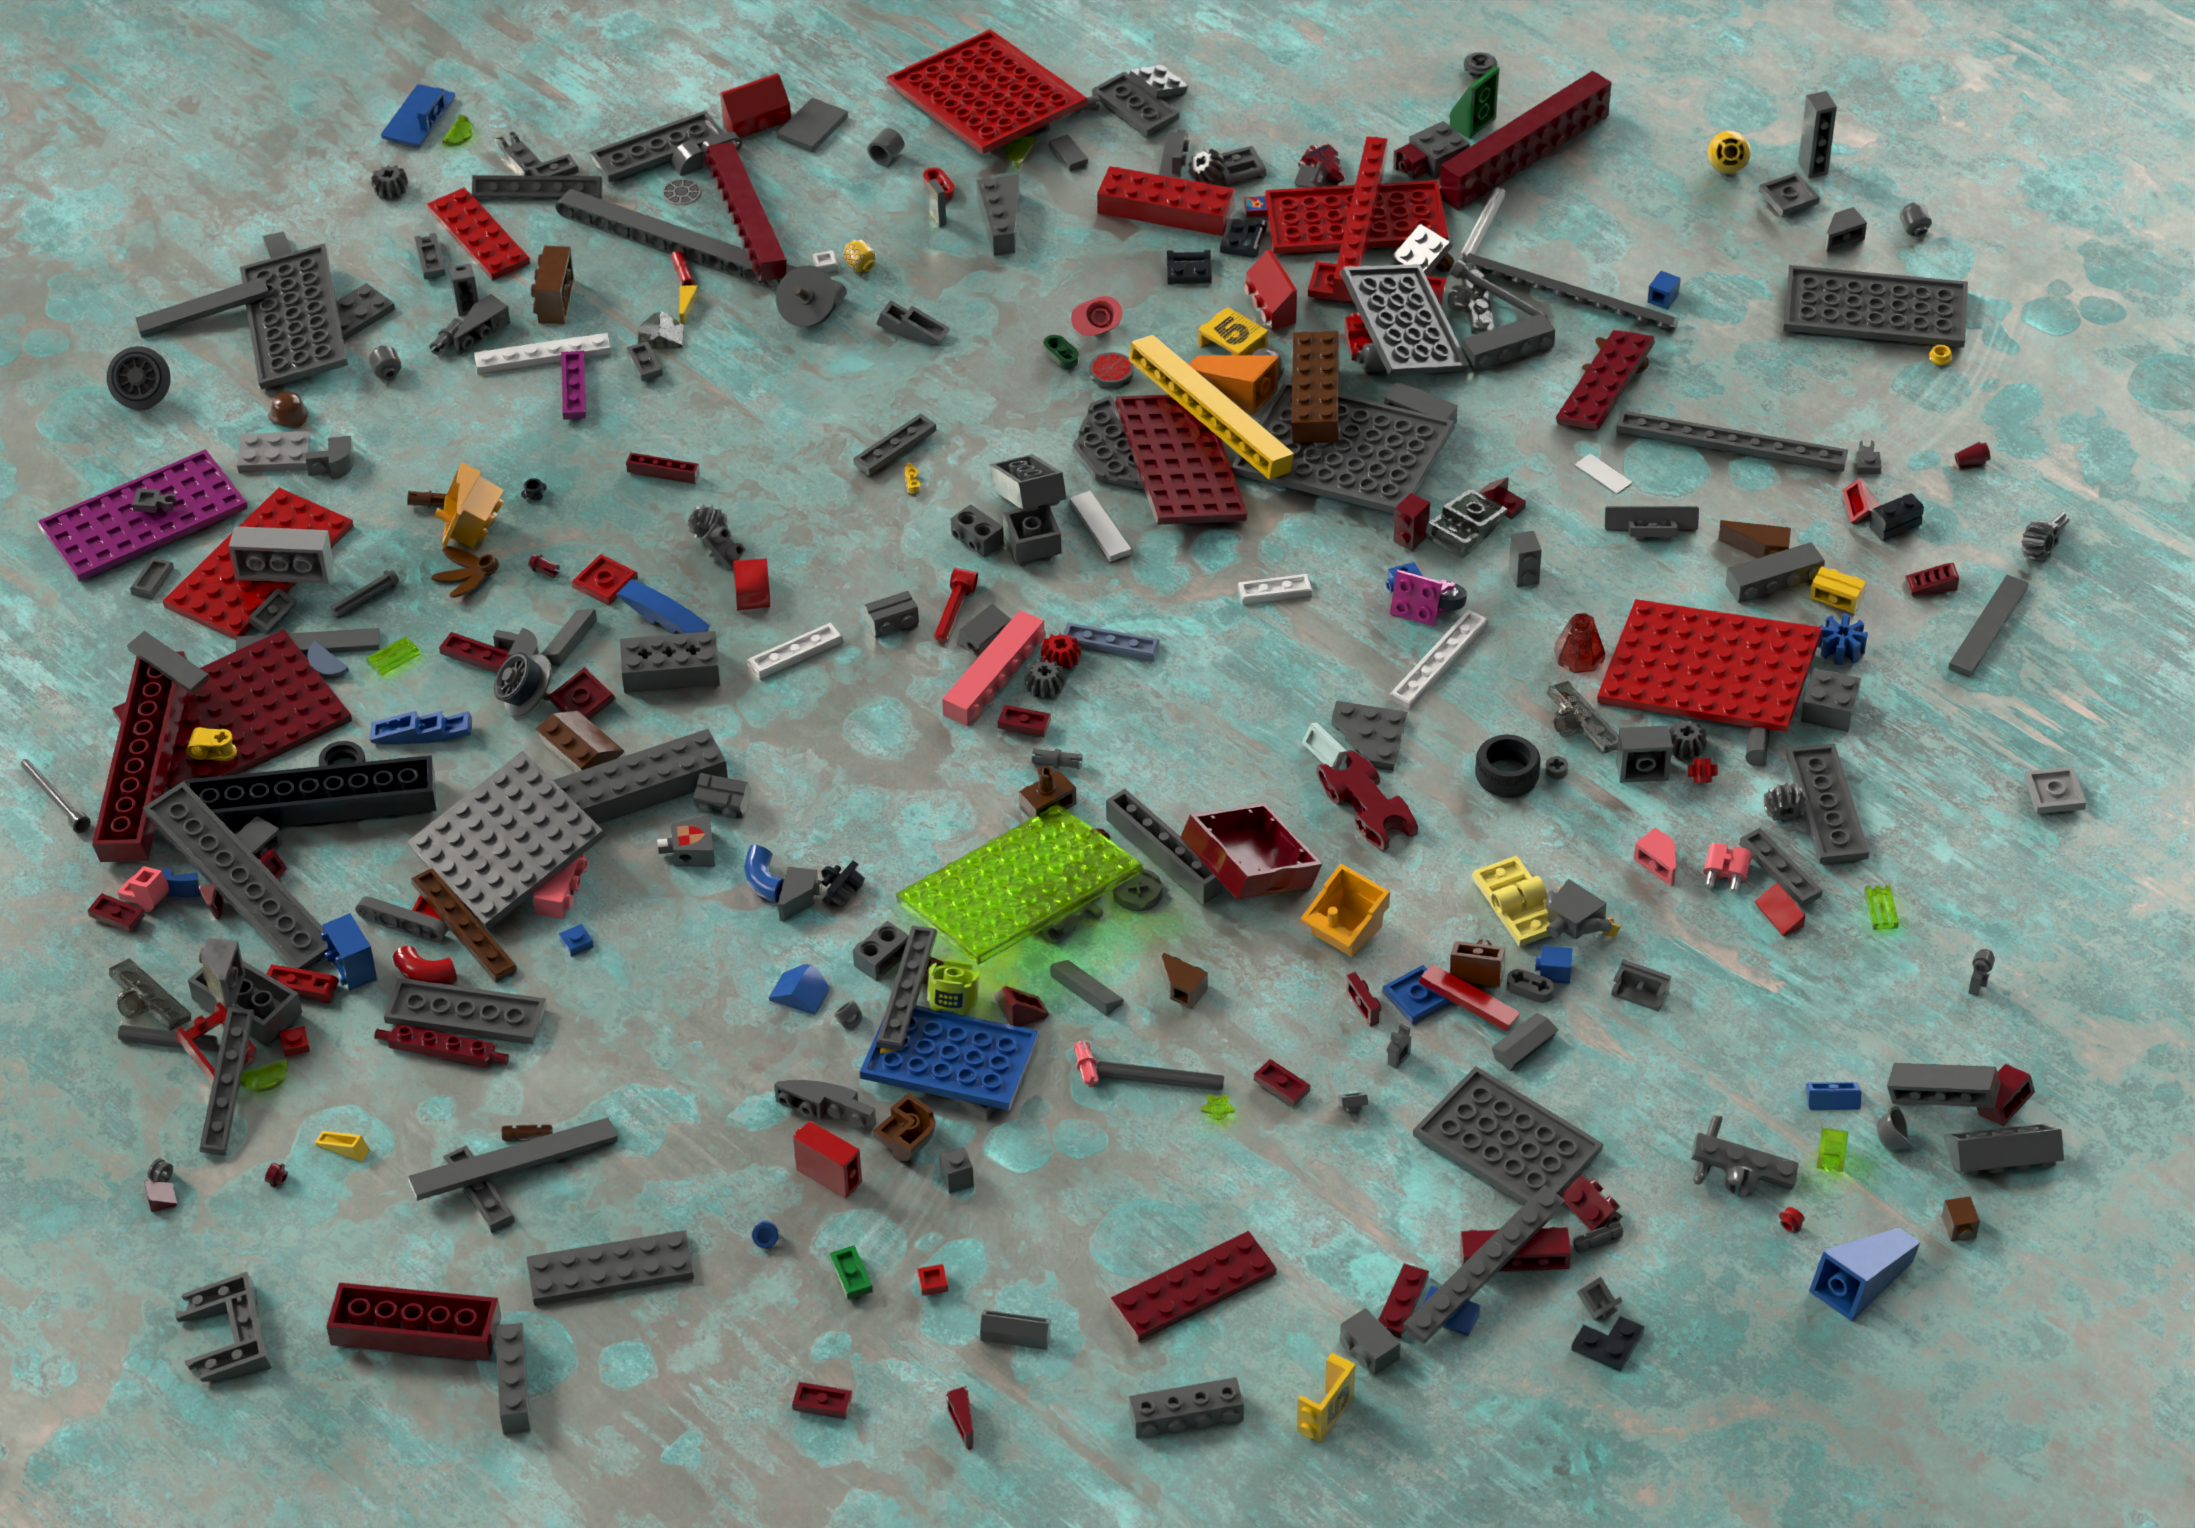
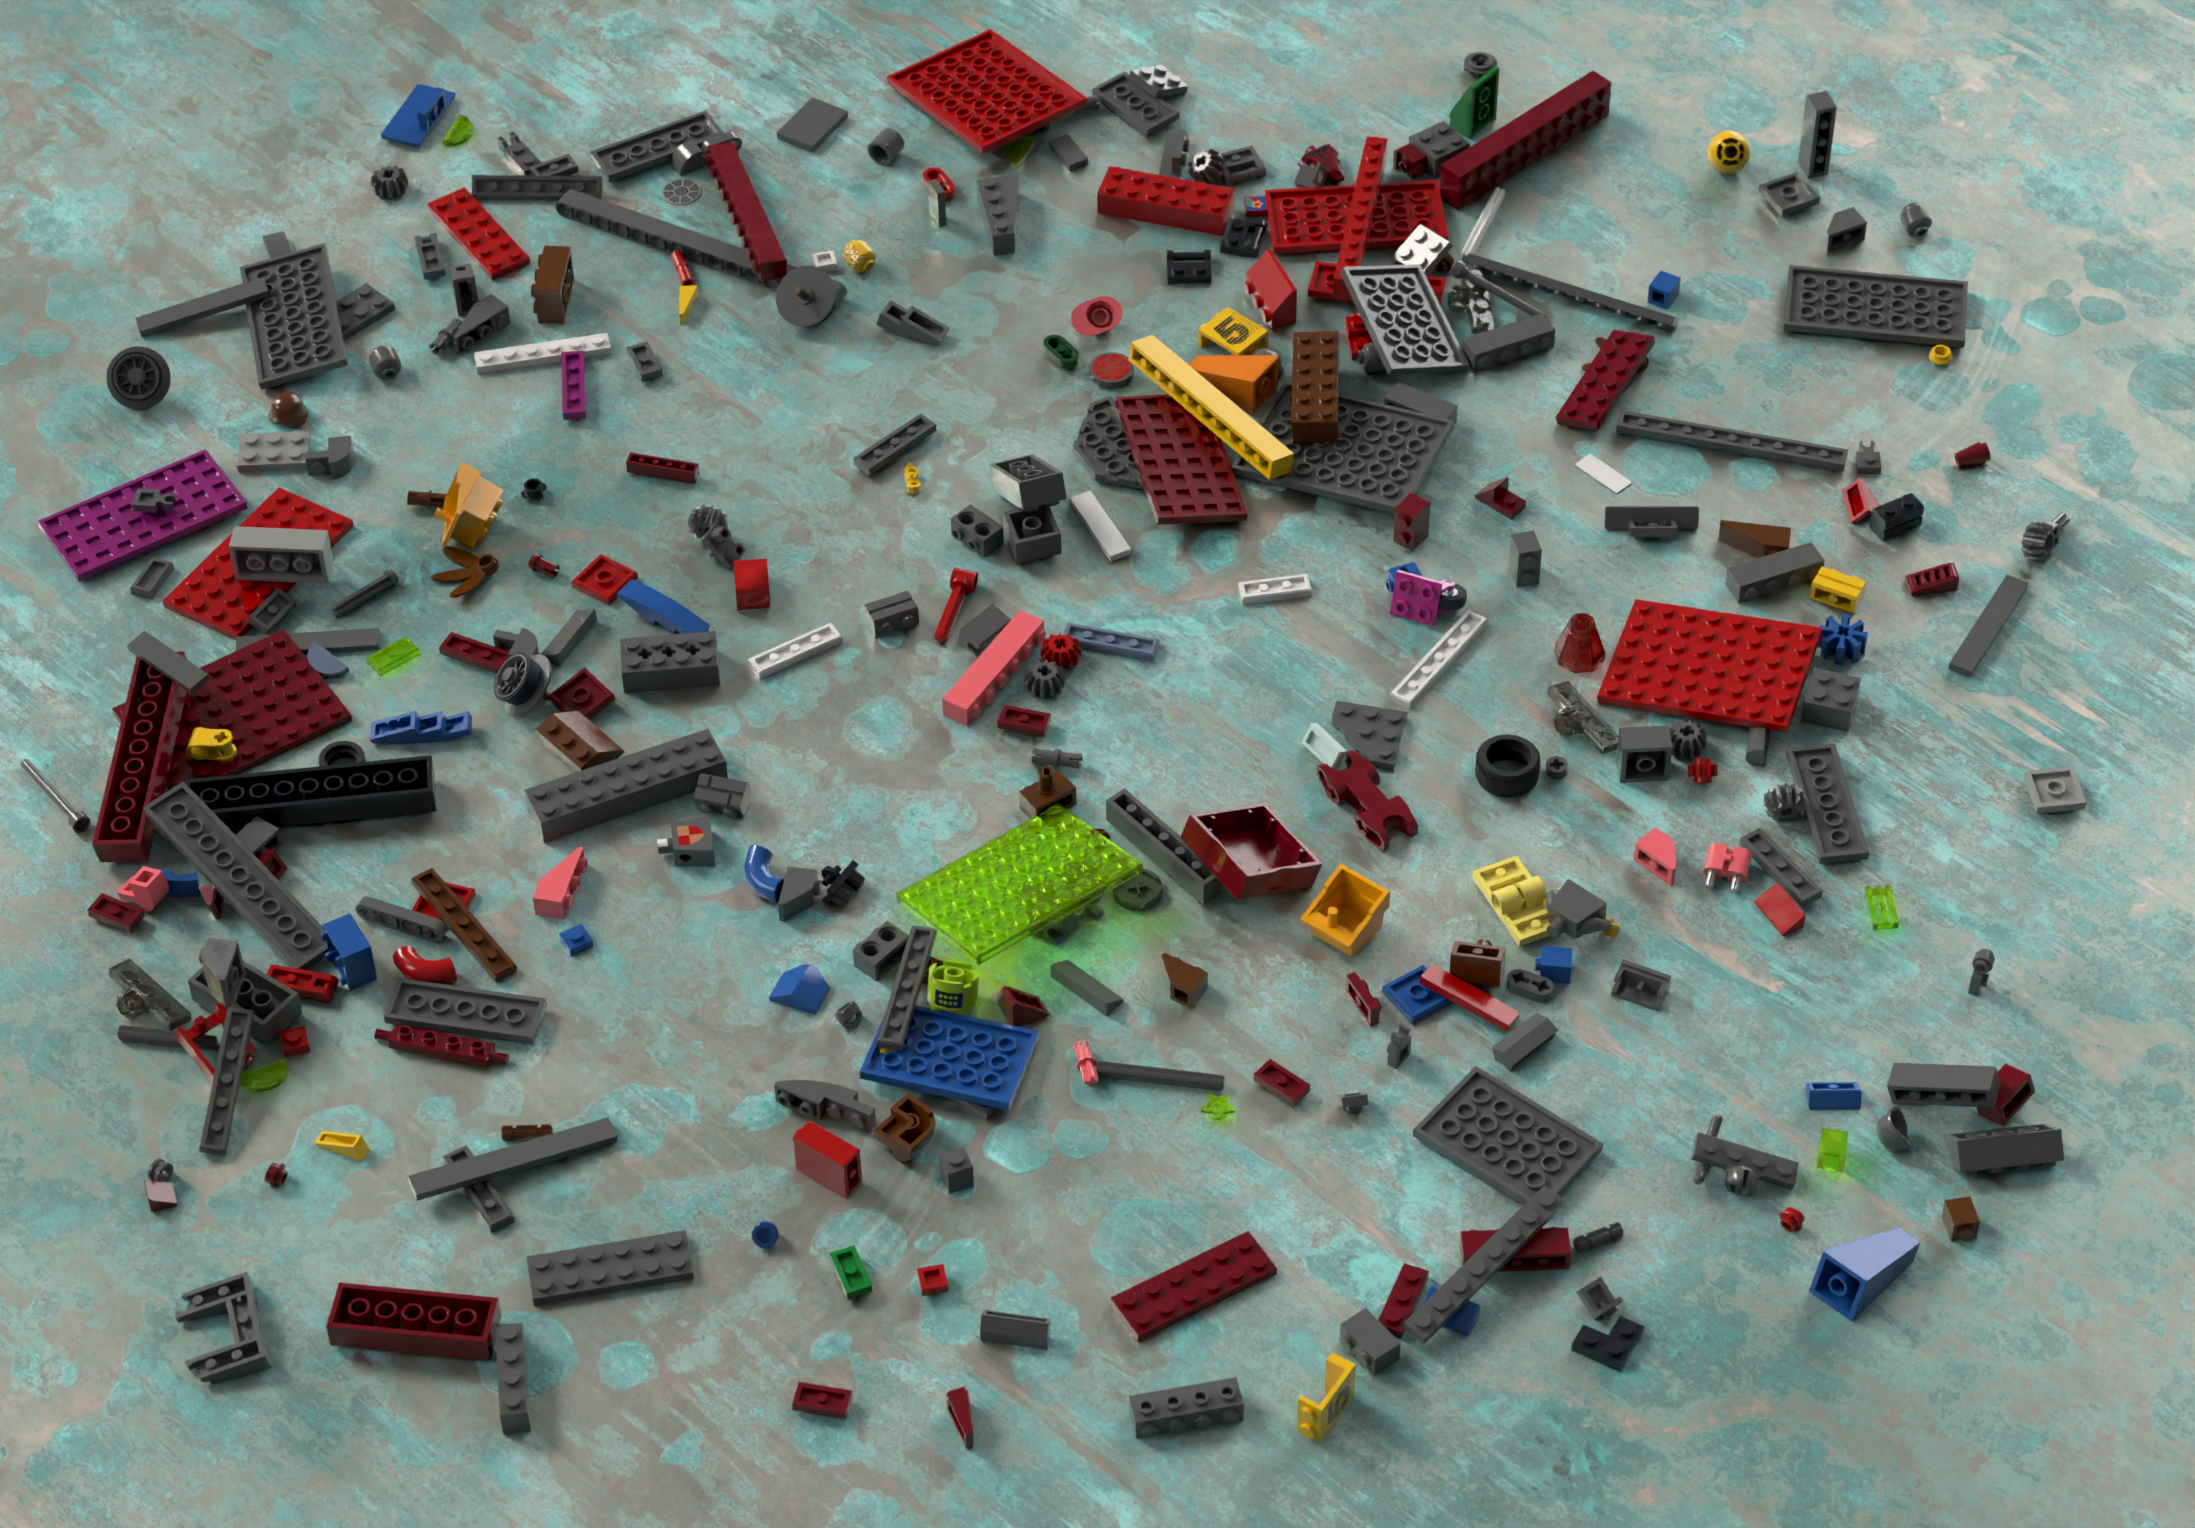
(506, 839): plate -> none
(661, 332): clear smoke slope -> none
(755, 106): red slope -> none
(1465, 523): clear smoke slope -> none
(1590, 1204): dark red bracket -> none

